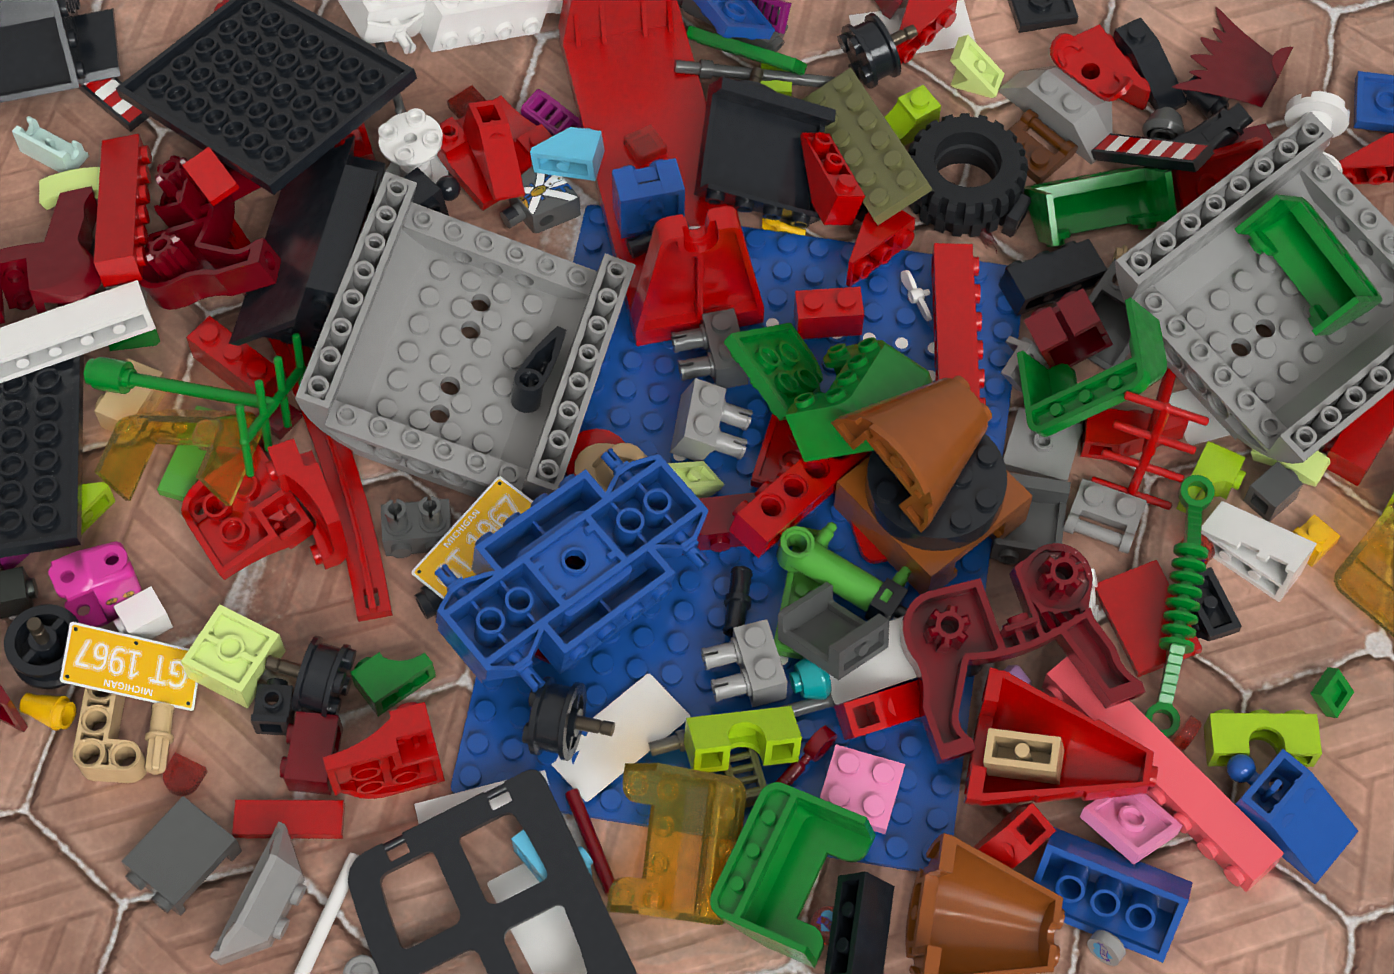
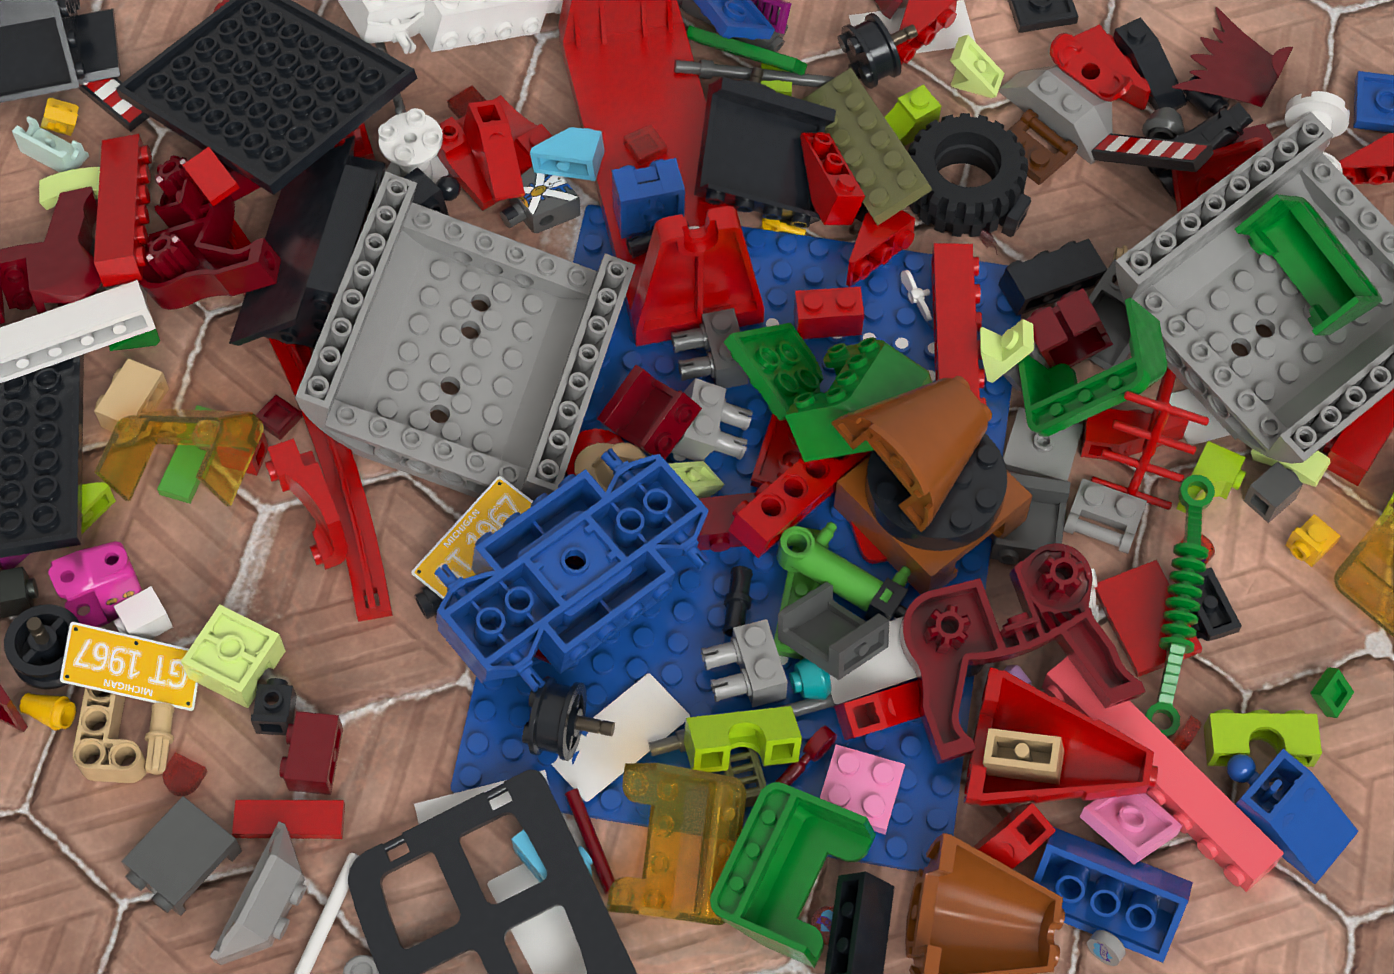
(59, 116): none -> yellow bracket
(121, 377): green piece -> none
(232, 363): red brick -> none
(254, 526): red slope -> none
(319, 677): black wheel -> none
(390, 681): green arch -> none
(390, 760): red slope -> none
(414, 525): dark grey brick -> none
(535, 372): black piece -> none
(542, 104): magenta slope -> none
(649, 413): none -> dark red panel
(1005, 351): none -> yellowish green slope
(1100, 201): green windscreen -> none
(1257, 549): white wedge -> none

